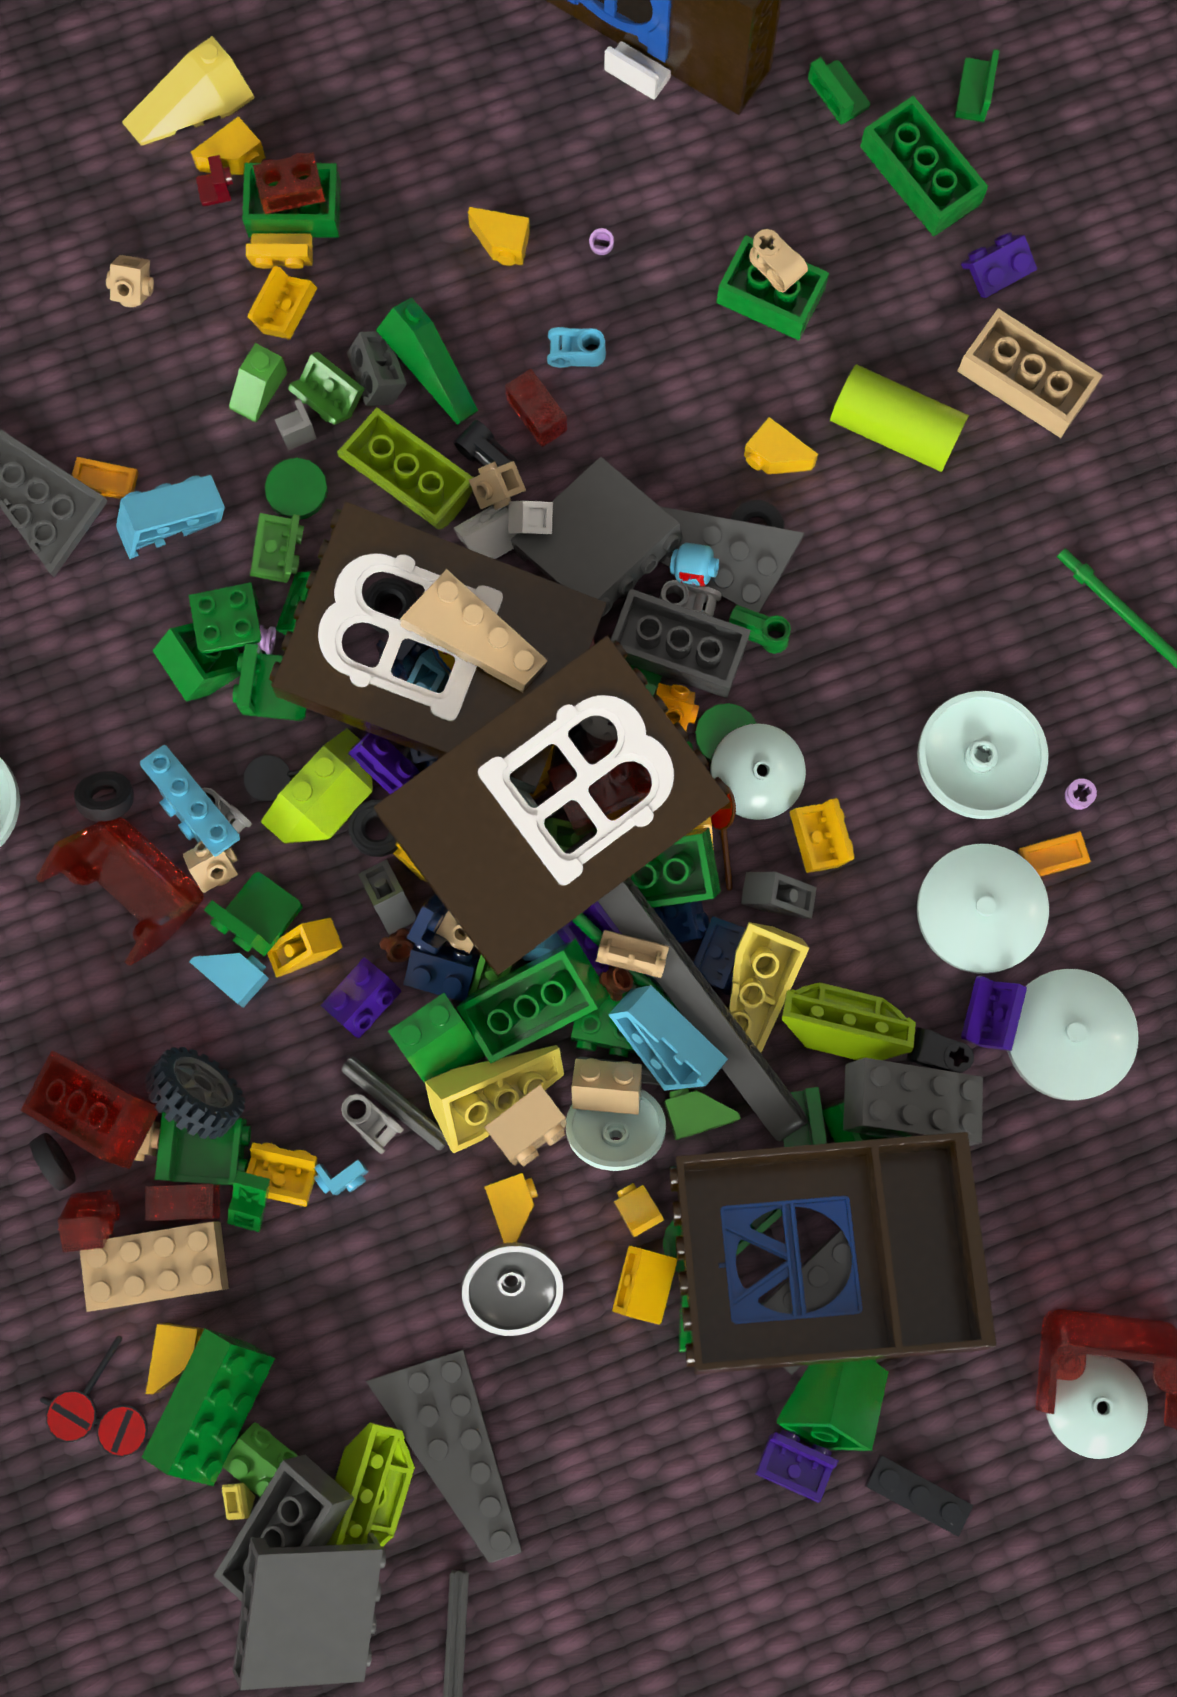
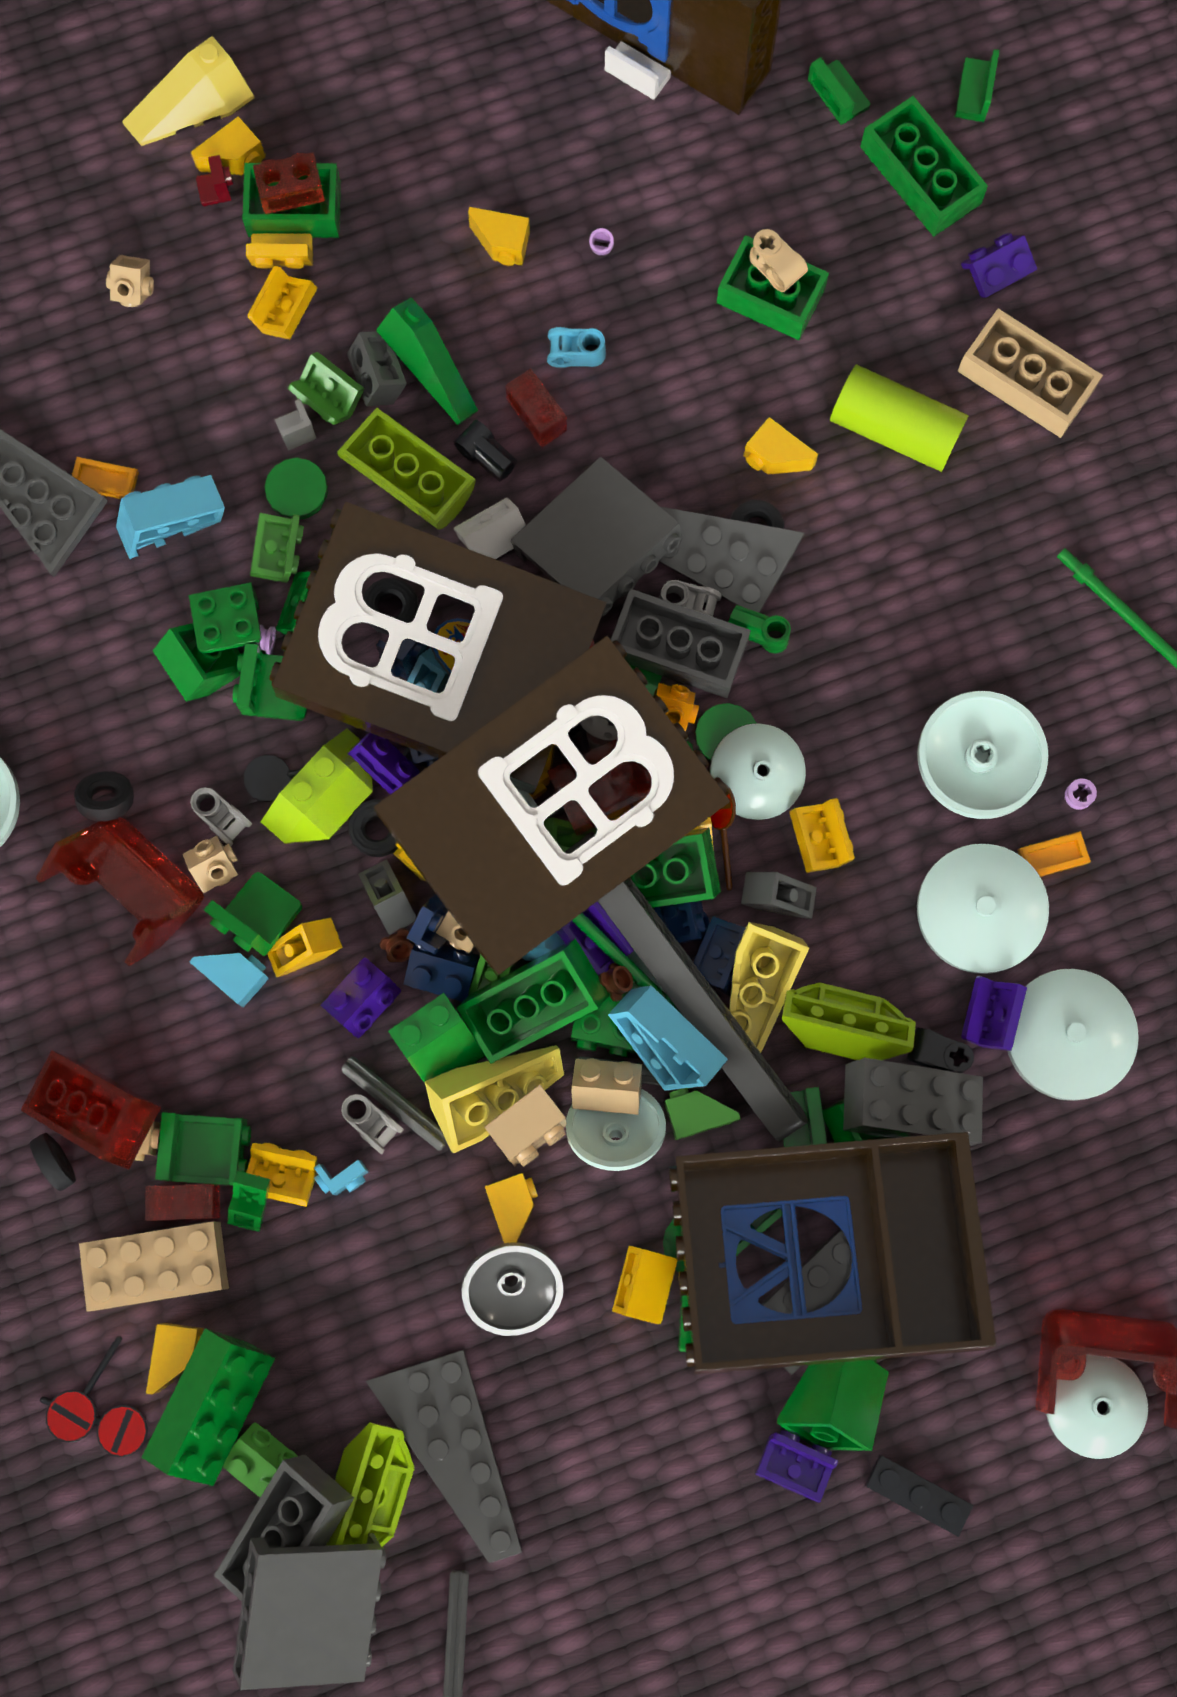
(88, 1220): clear red brick -> none
(188, 802): medium azure bracket -> none
(194, 1093): black wheel -> none
(237, 1501): light yellow slope -> none
(257, 382): bright green slope -> none
(464, 625): tan wedge -> none
(490, 485): tan brick -> none
(530, 517): white panel -> none
(632, 953): tan hinge -> none
(637, 1209): yellow slope -> none
(694, 564): medium azure head -> none

